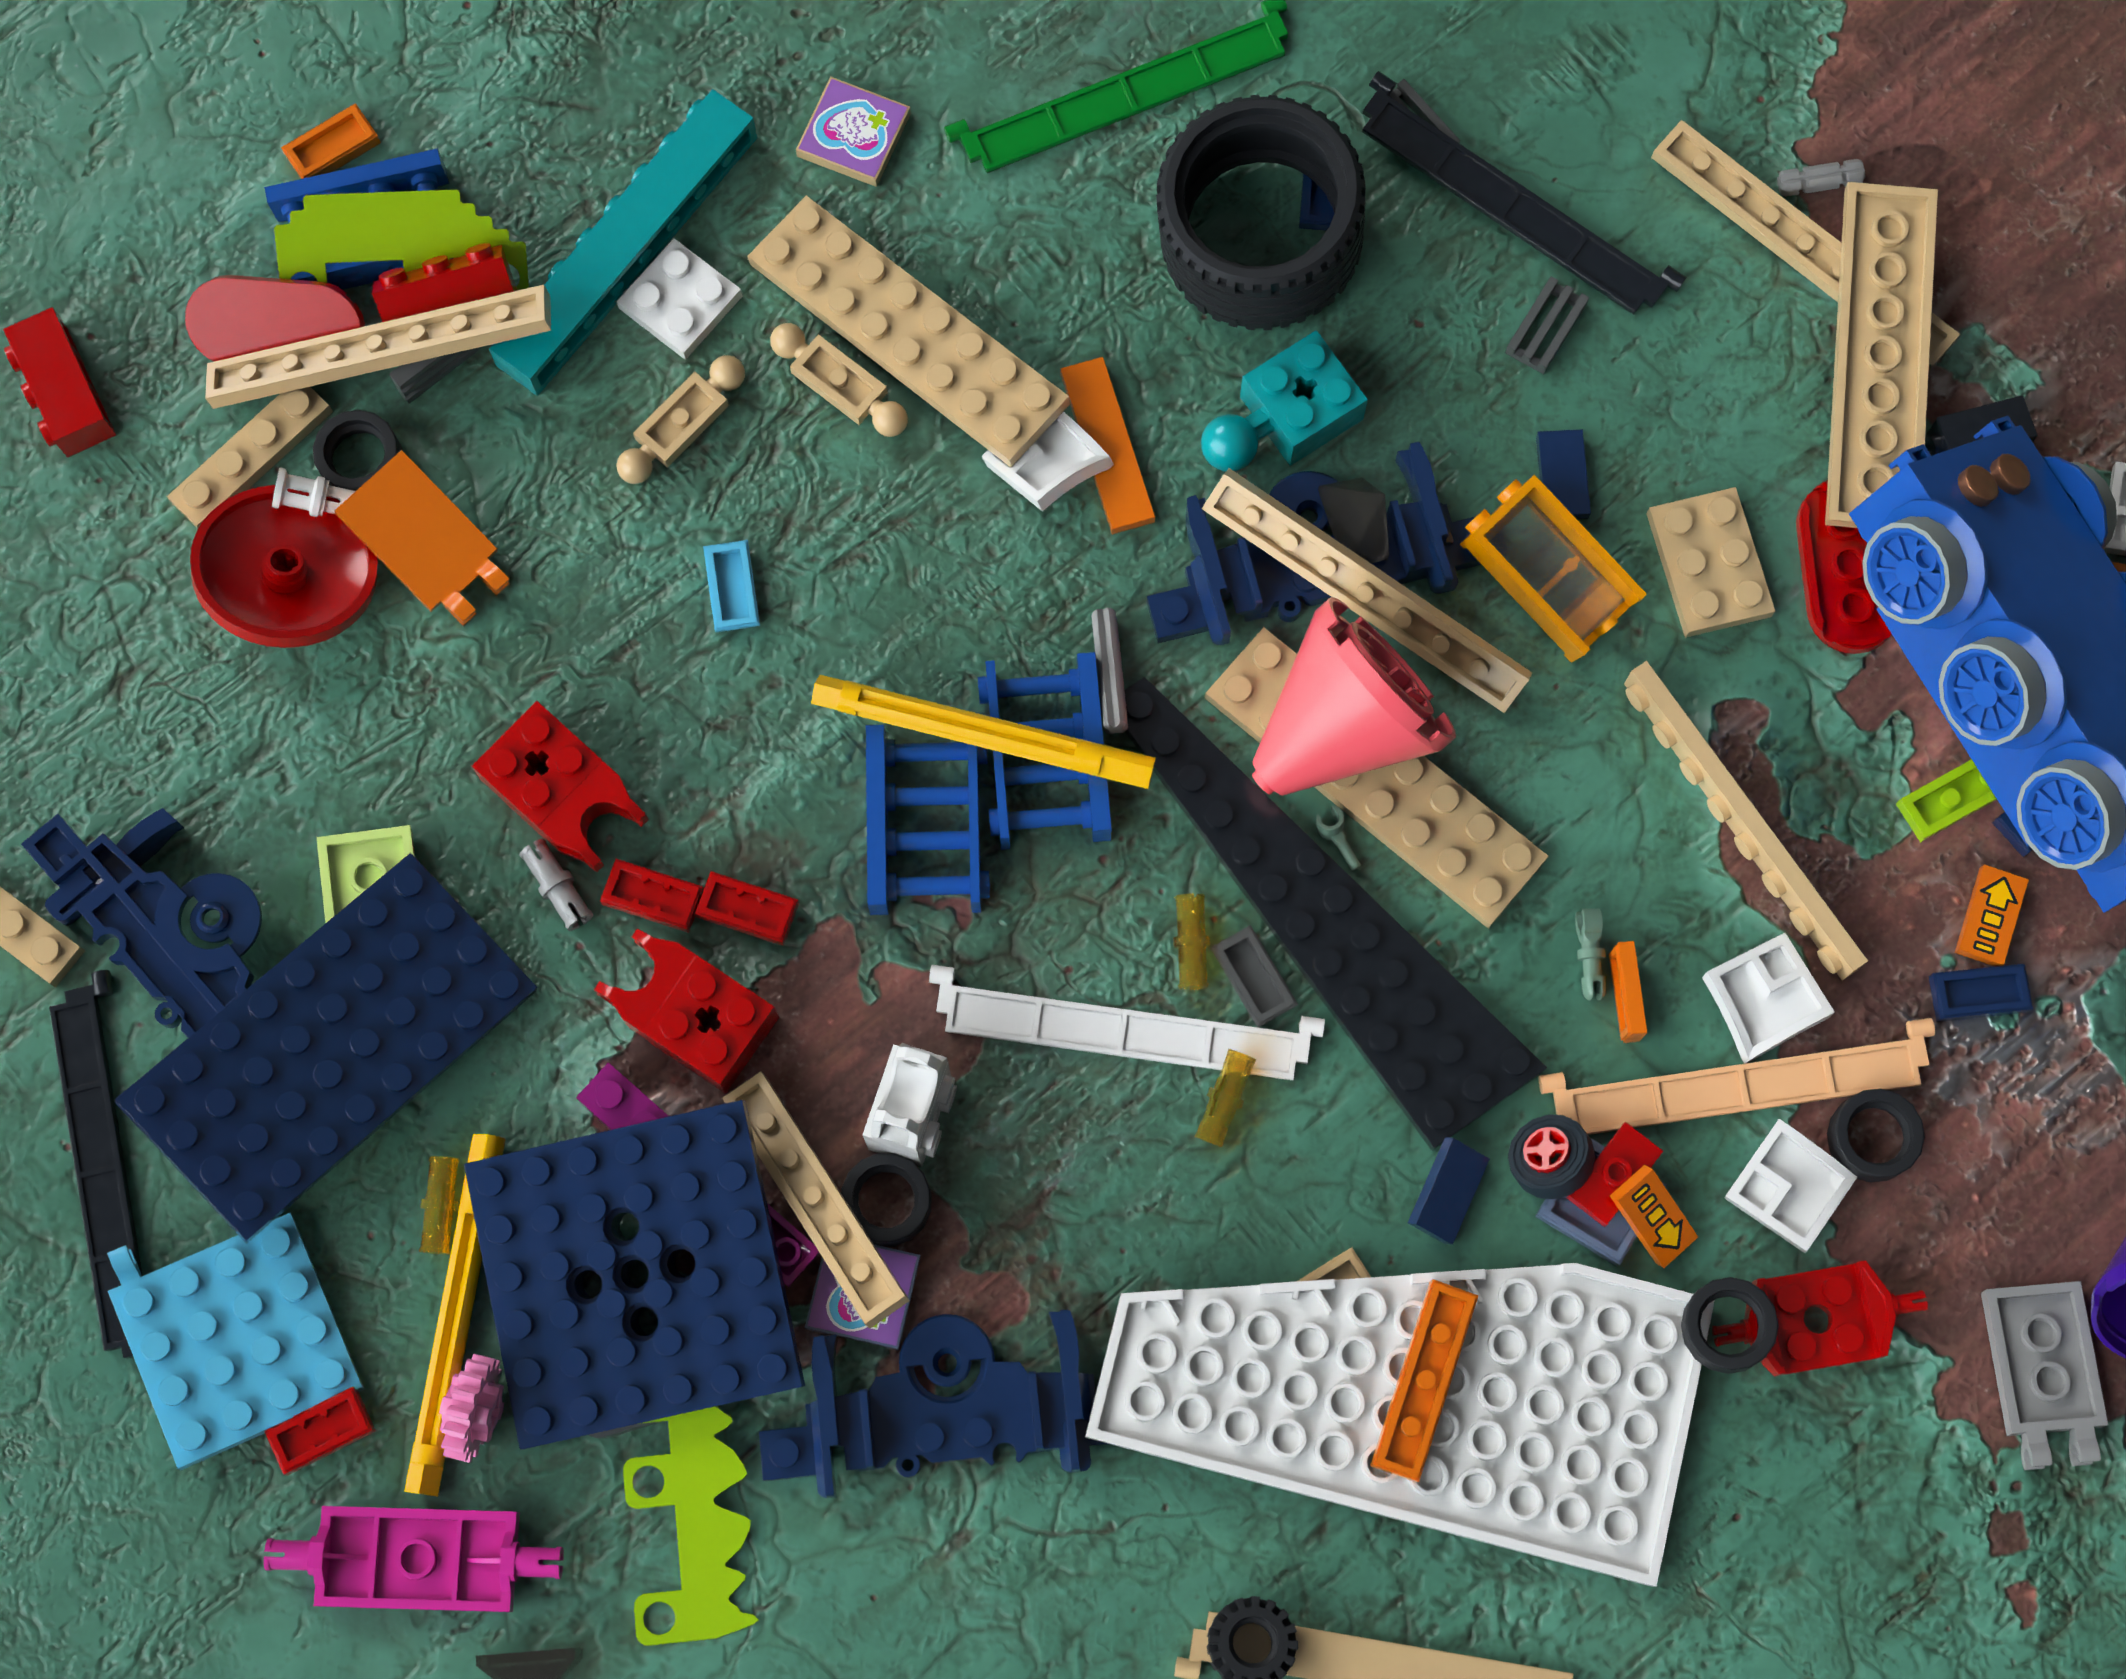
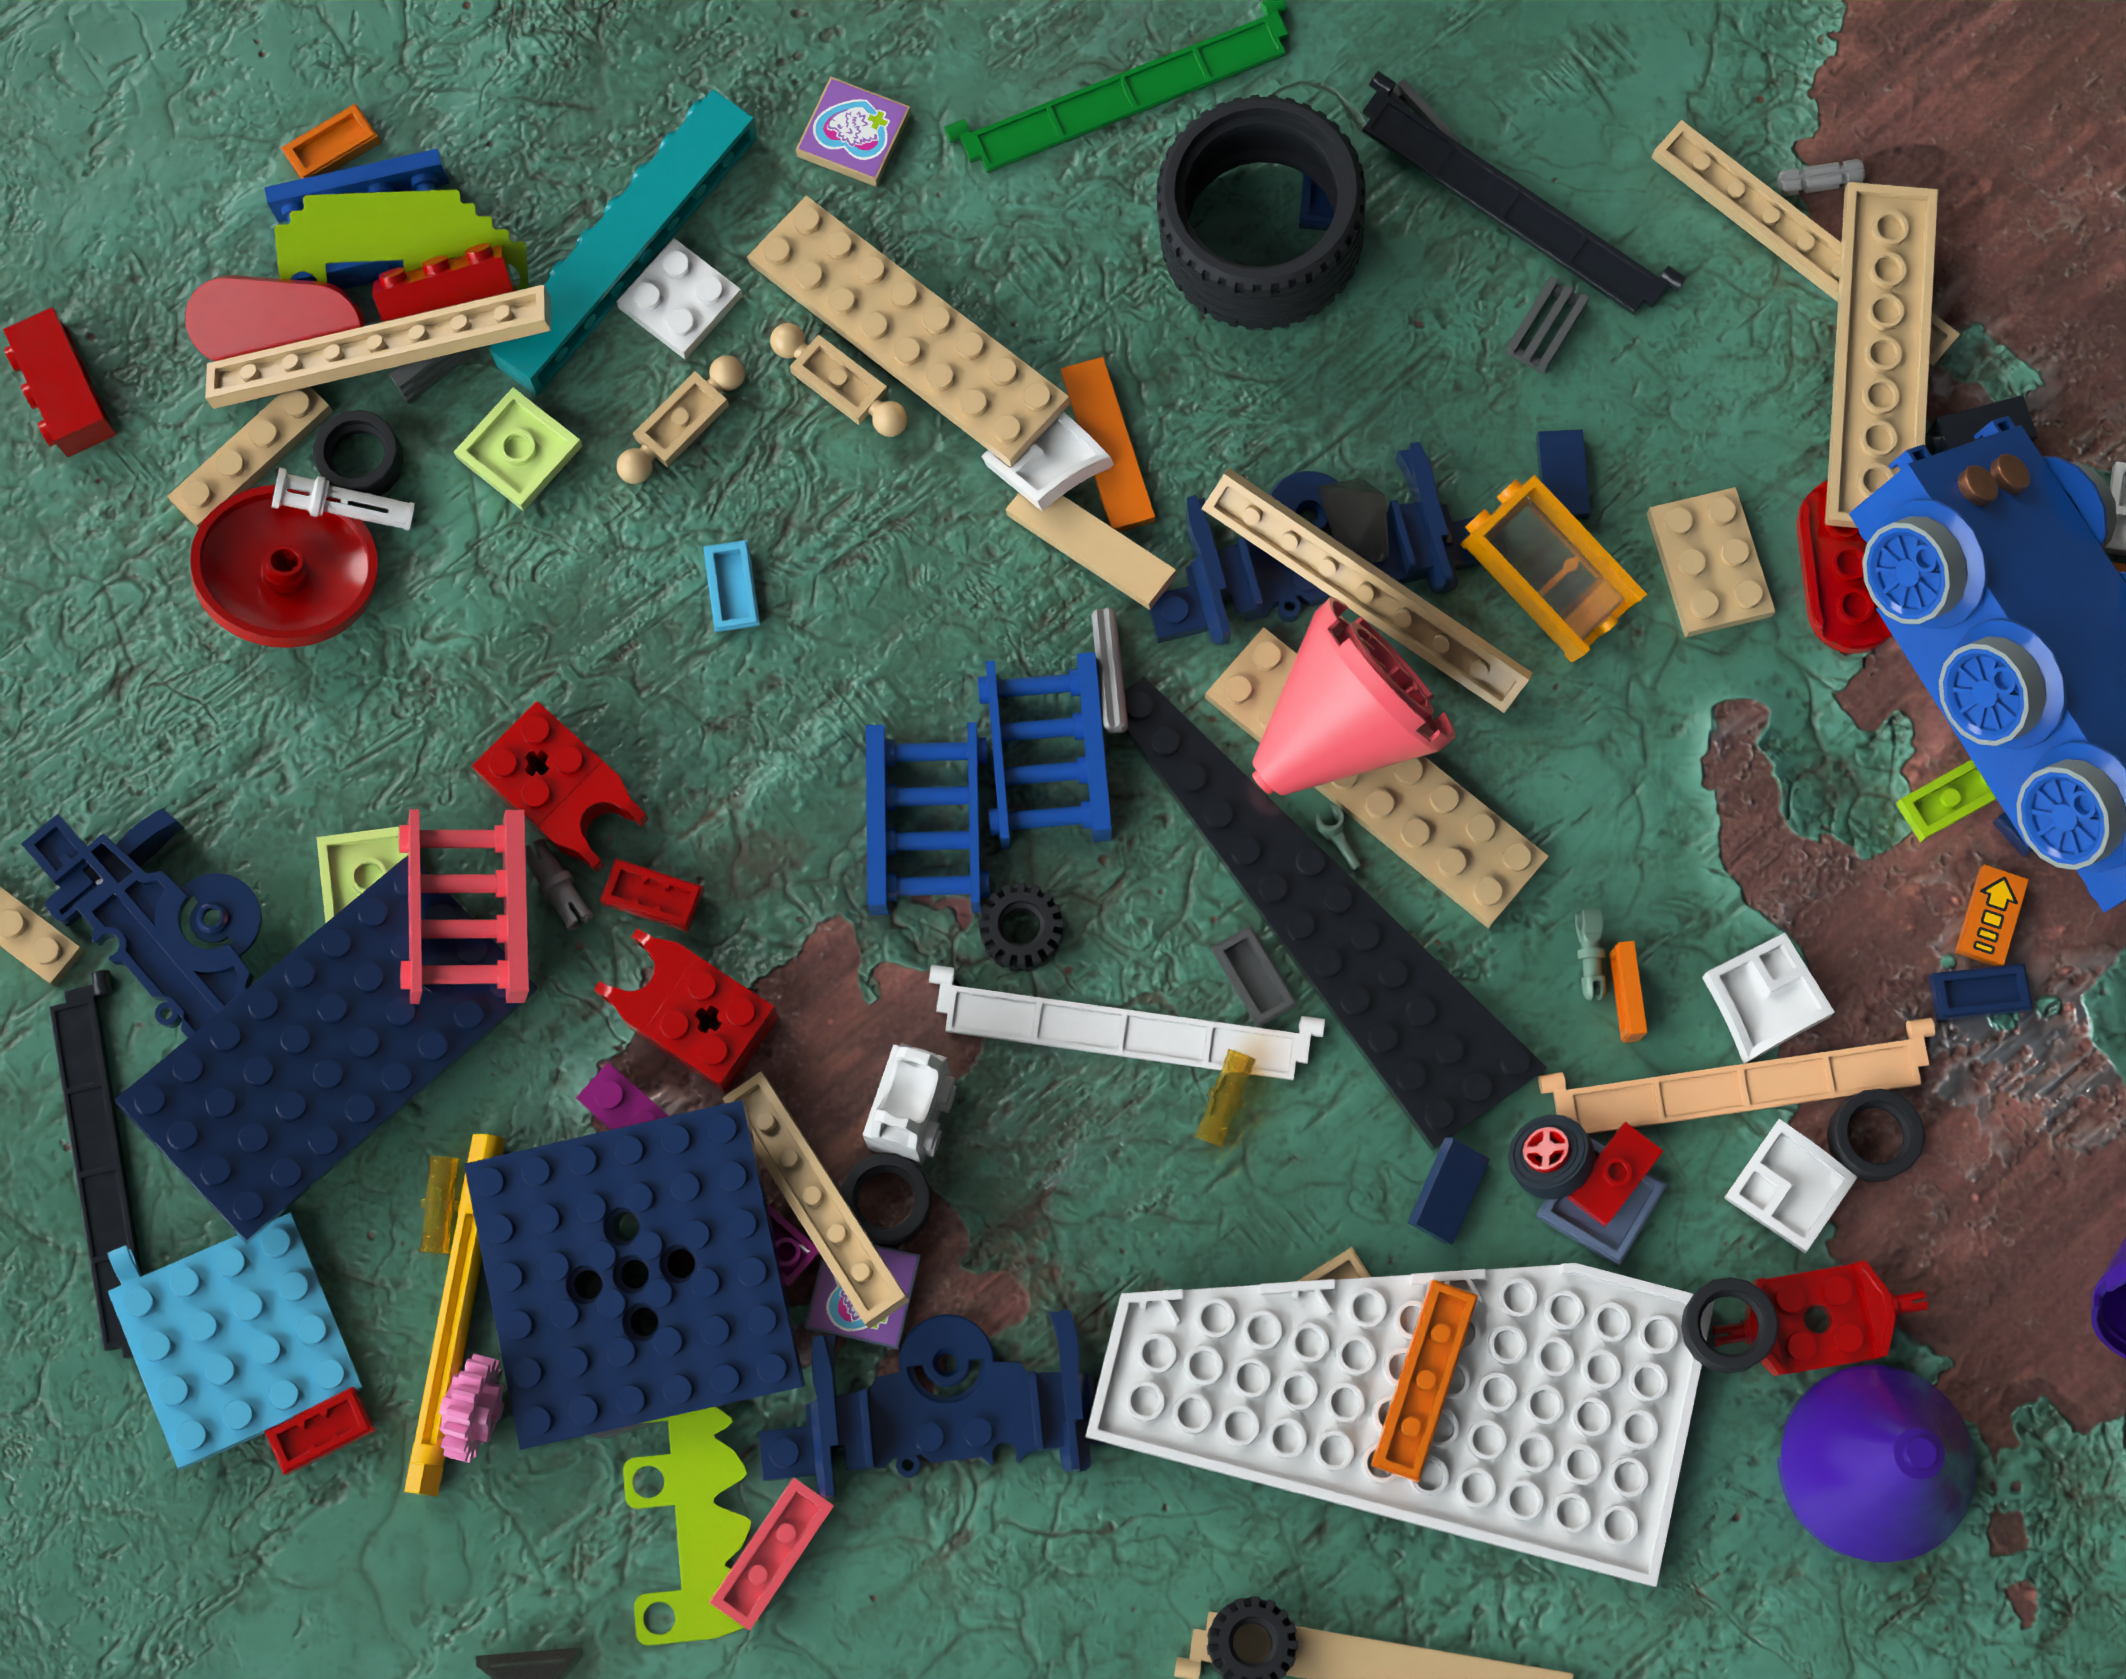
(415, 1559): dark pink plate -> none
(422, 537): orange tile -> none
(506, 884): none -> coral fence
(518, 449): none -> yellowish green plate
(747, 908): red plate -> none
(771, 1554): none -> coral plate
(984, 731): yellow piece -> none
(1011, 901): none -> black tyre
(1096, 547): none -> tan tile
(1191, 942): clear yellow pin -> none
(1290, 422): teal brick -> none
(1654, 1216): orange tile -> none
(1752, 833): tan plate -> none
(1877, 1463): none -> dark purple cone
(2045, 1369): light grey tile -> none

